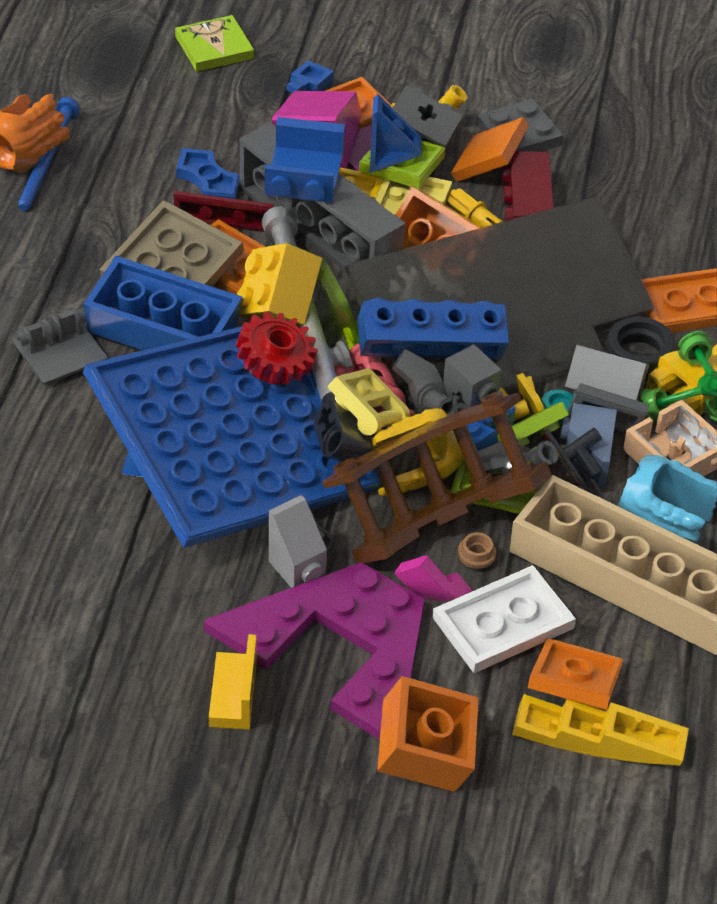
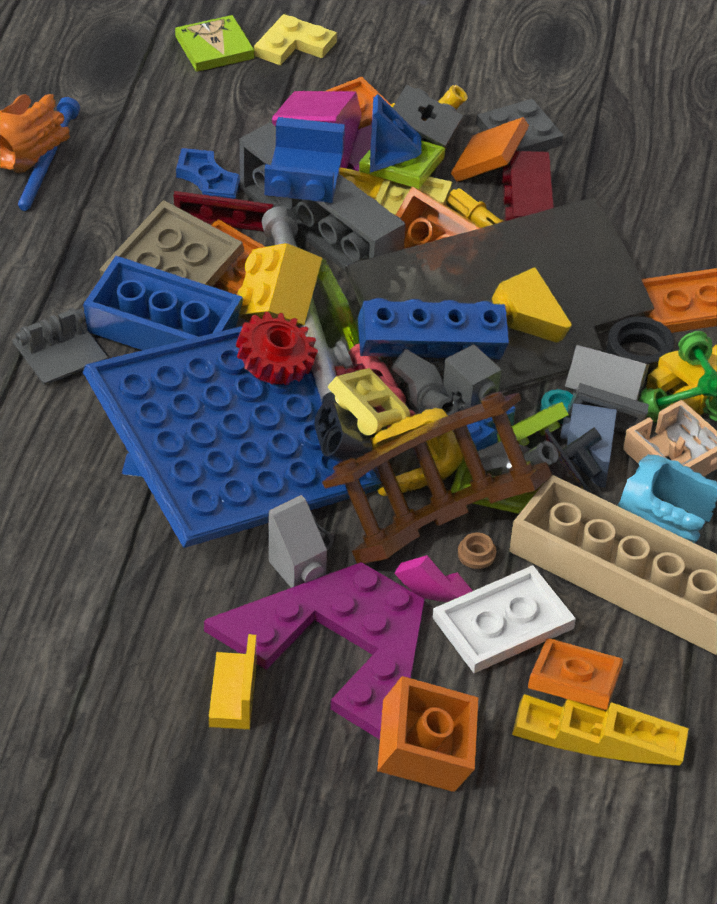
(294, 34): none -> light yellow plate
(310, 78): blue plate -> none
(530, 397): yellow piece -> none
(532, 306): none -> yellow slope

